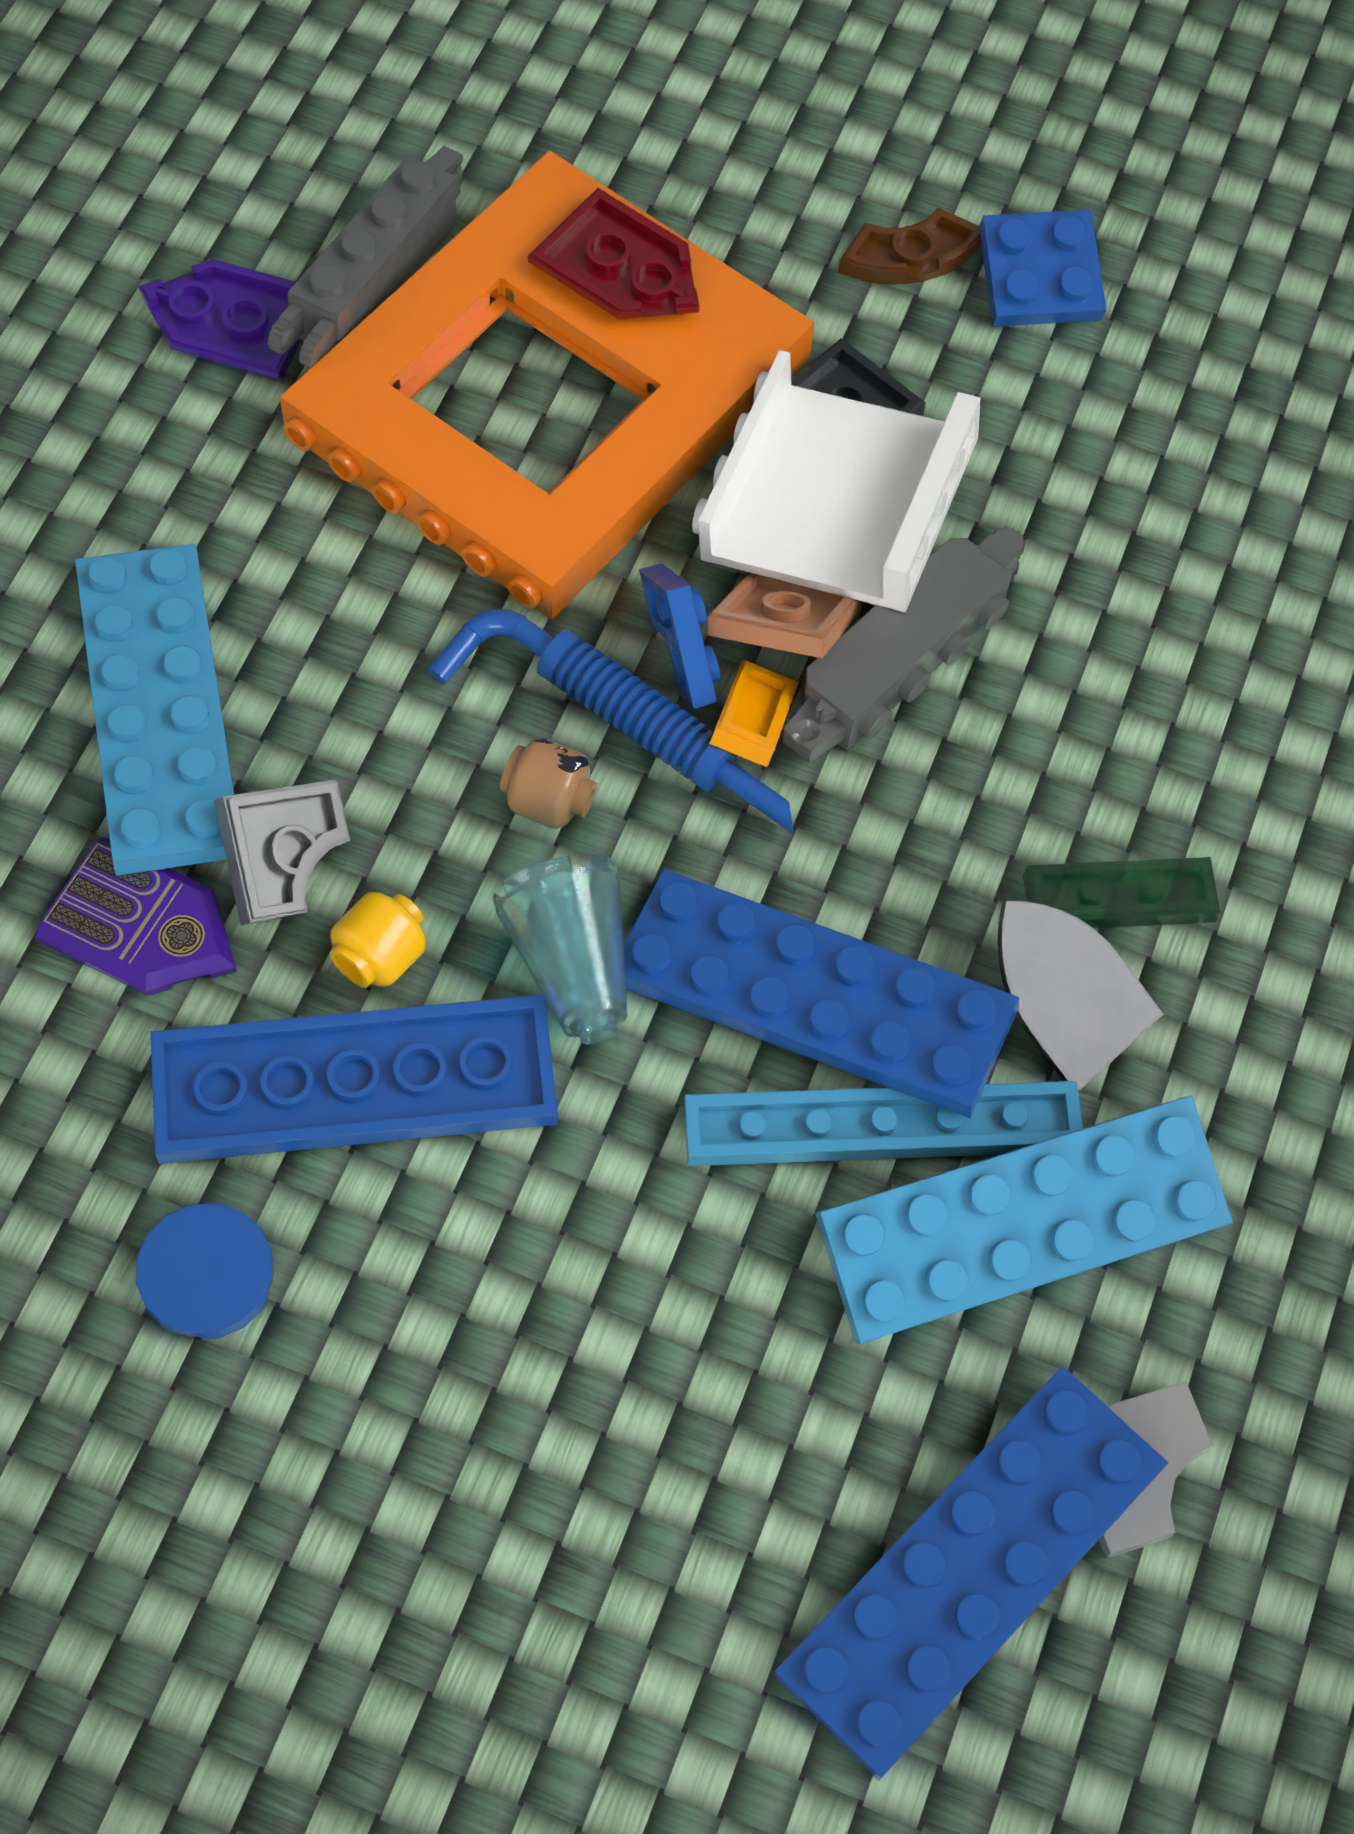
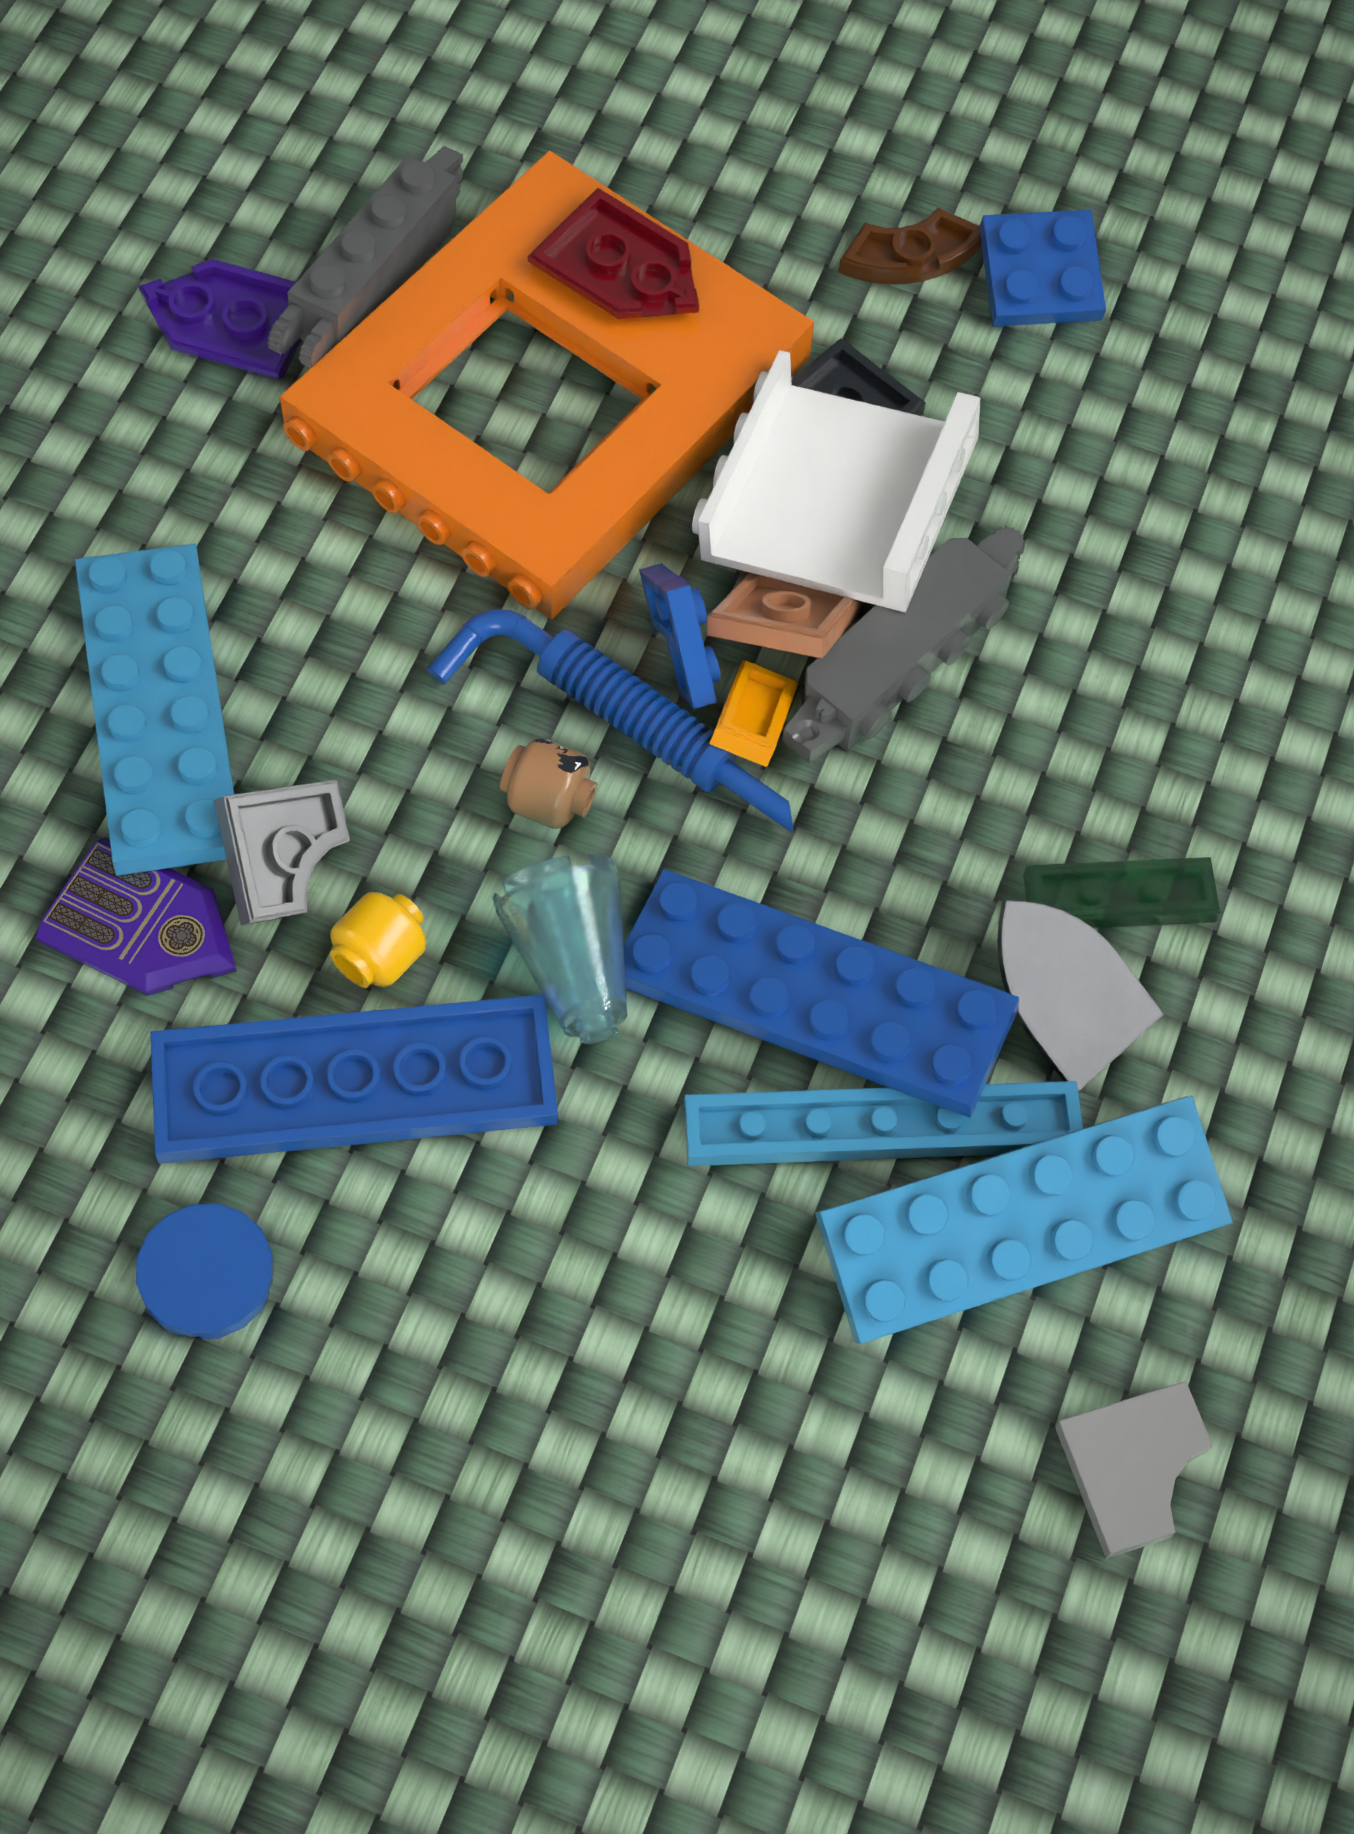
(969, 1571): blue plate -> none

